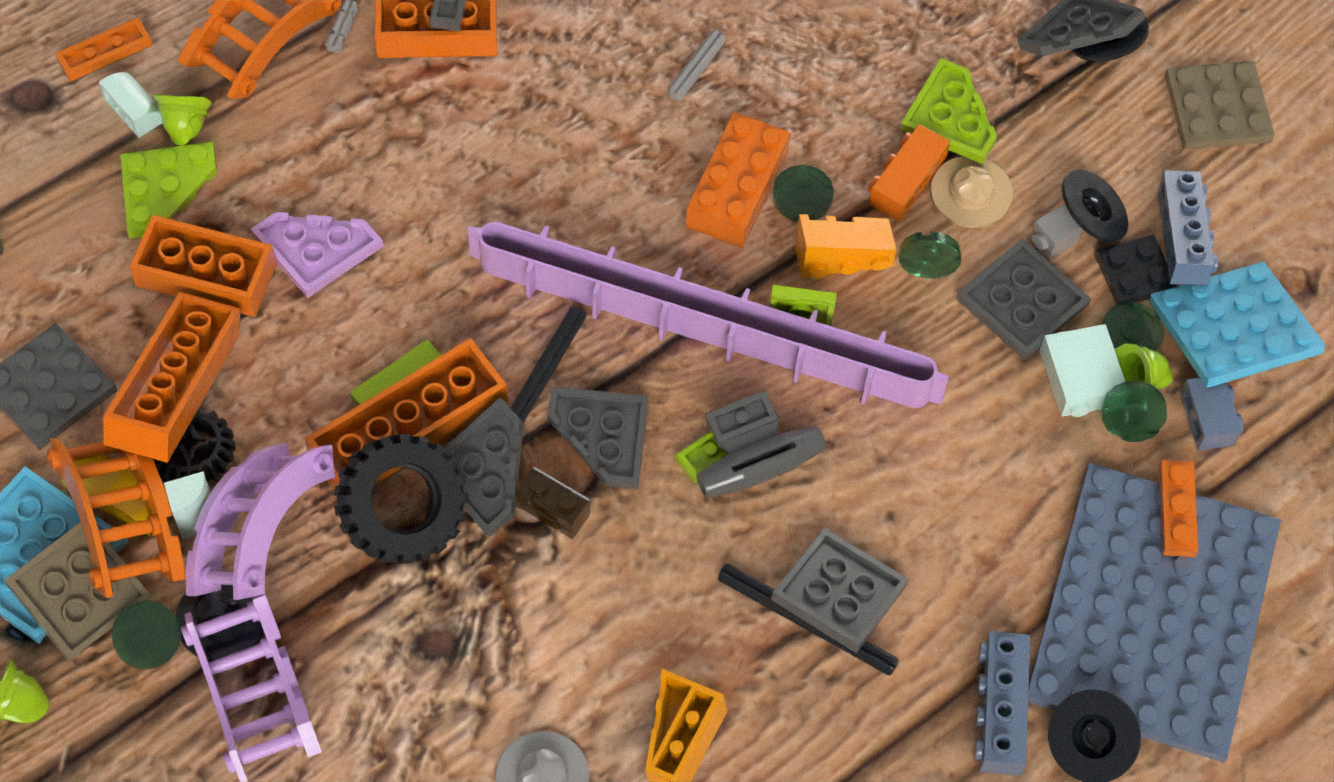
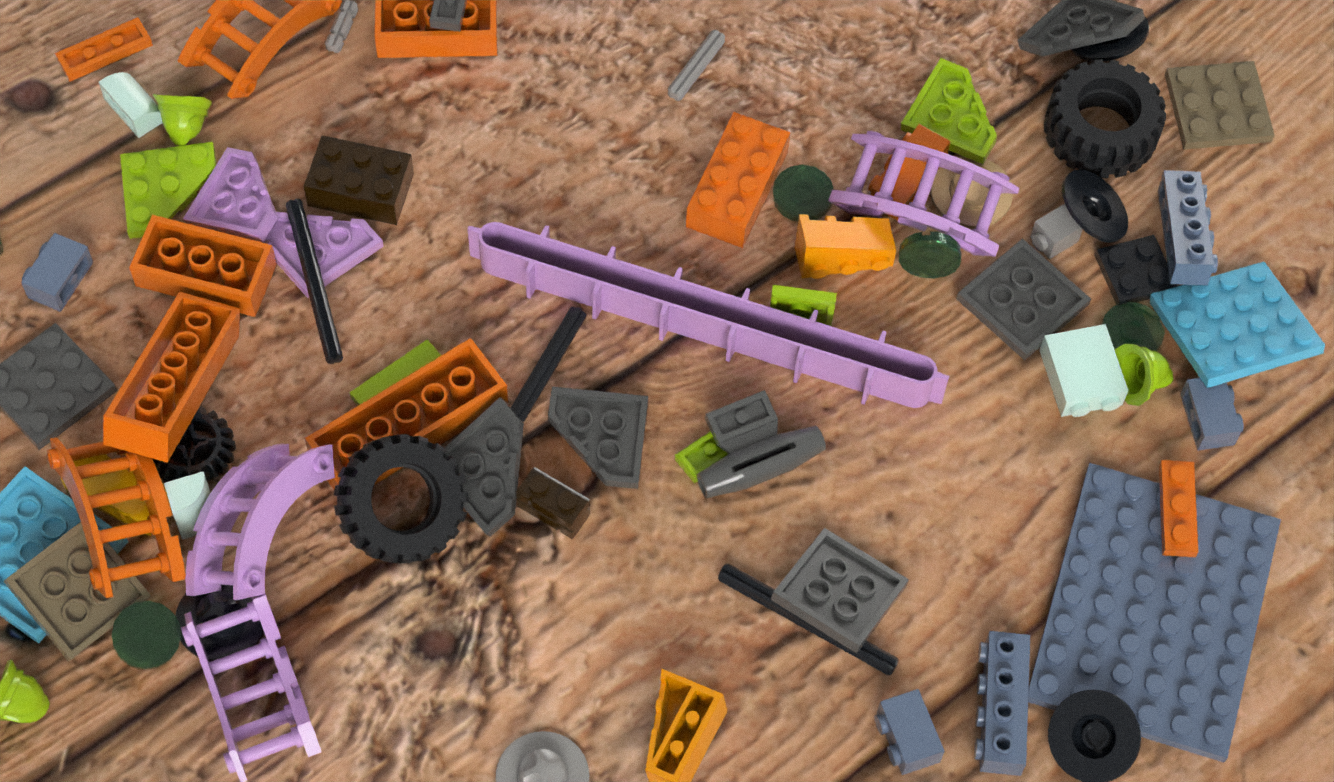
(56, 272): none -> sand blue brick
(234, 199): none -> lavender plate
(314, 281): none -> black axle
(359, 180): none -> dark brown brick
(909, 732): none -> sand blue brick
(915, 214): none -> lavender fence
(1113, 88): none -> black tyre
(1134, 411): clear green tile -> none

